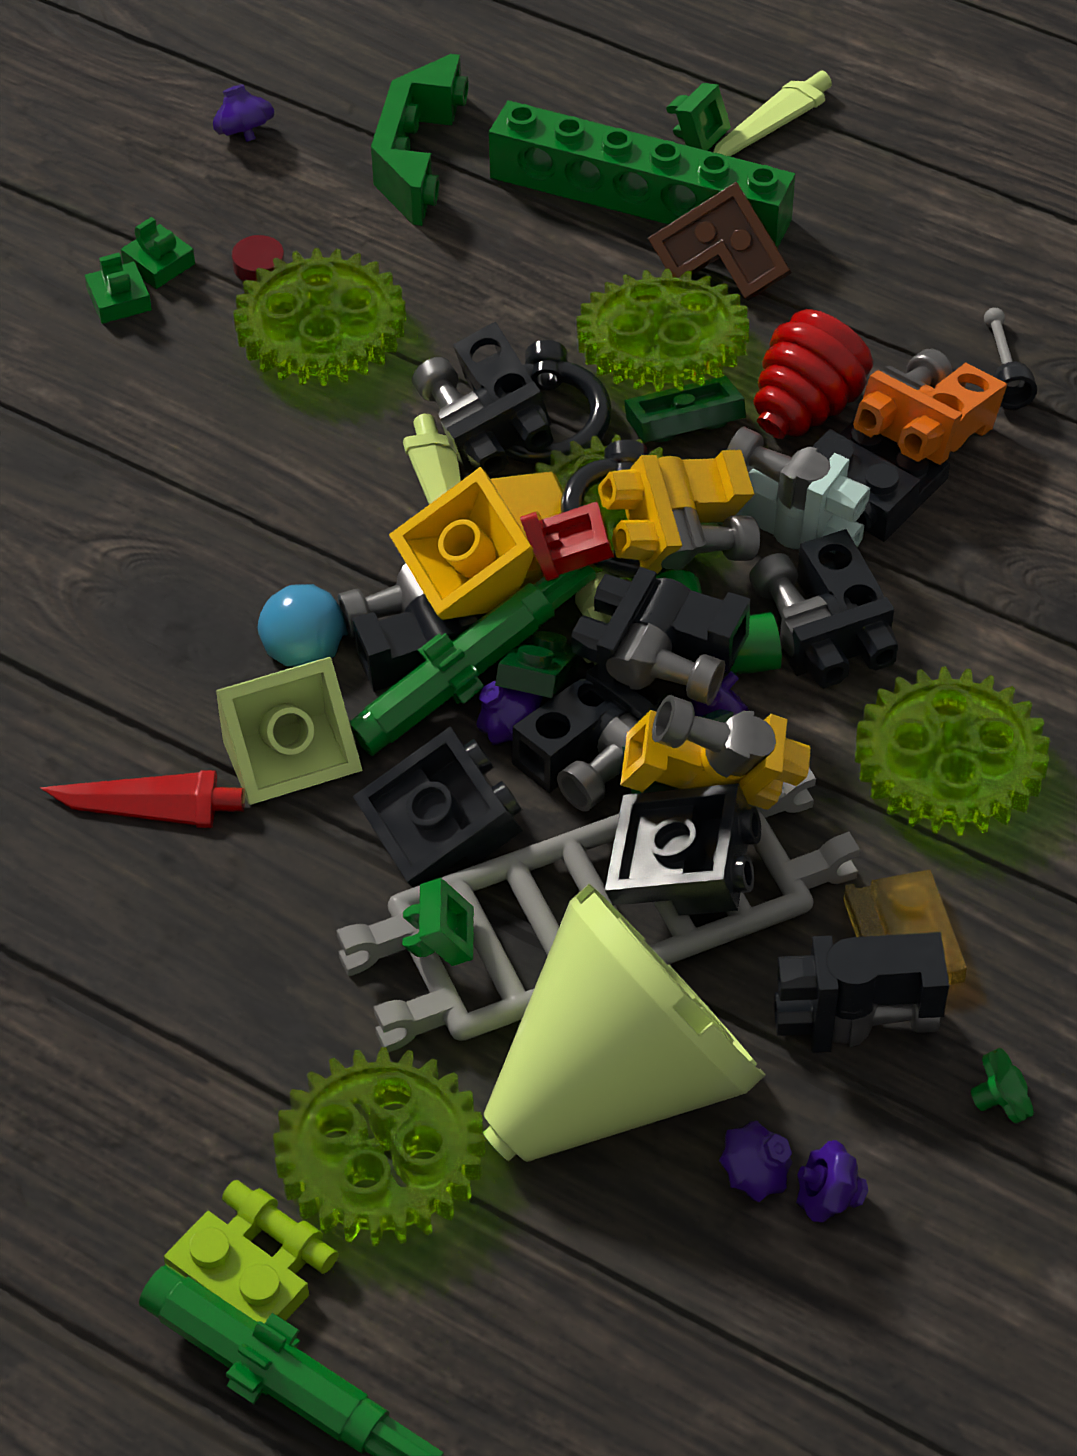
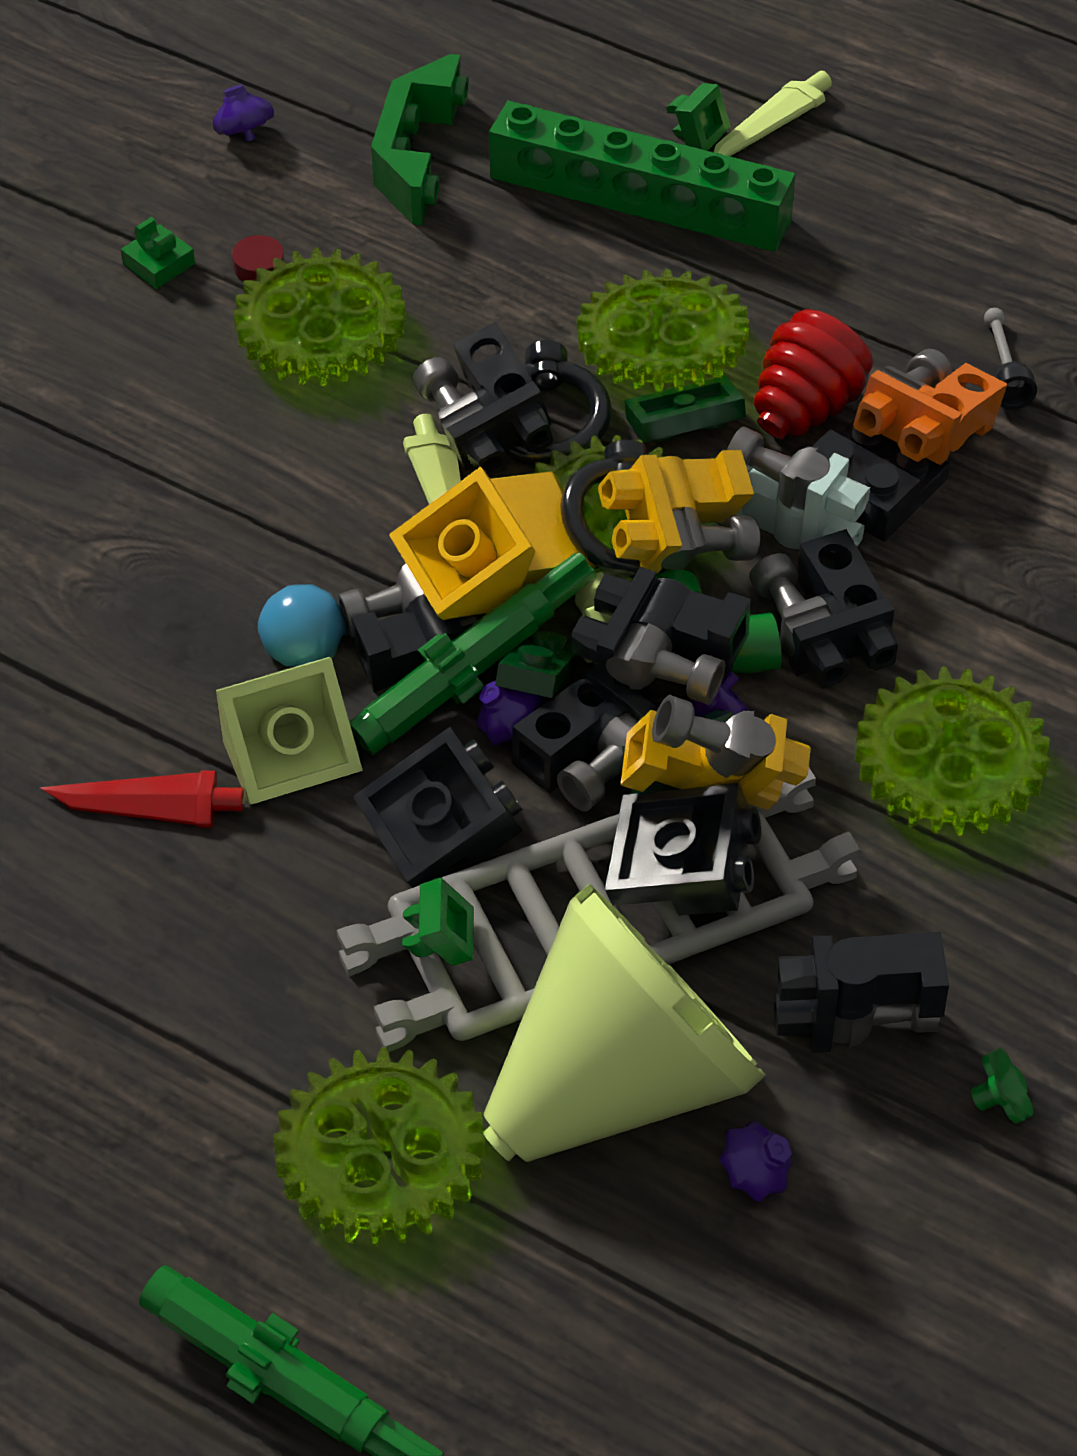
(117, 289): green tile -> none
(241, 1272): lime plate -> none
(568, 539): red tile -> none
(727, 230): reddish brown plate -> none
(830, 1182): dark purple piece -> none
(905, 906): clear yellow plate -> none

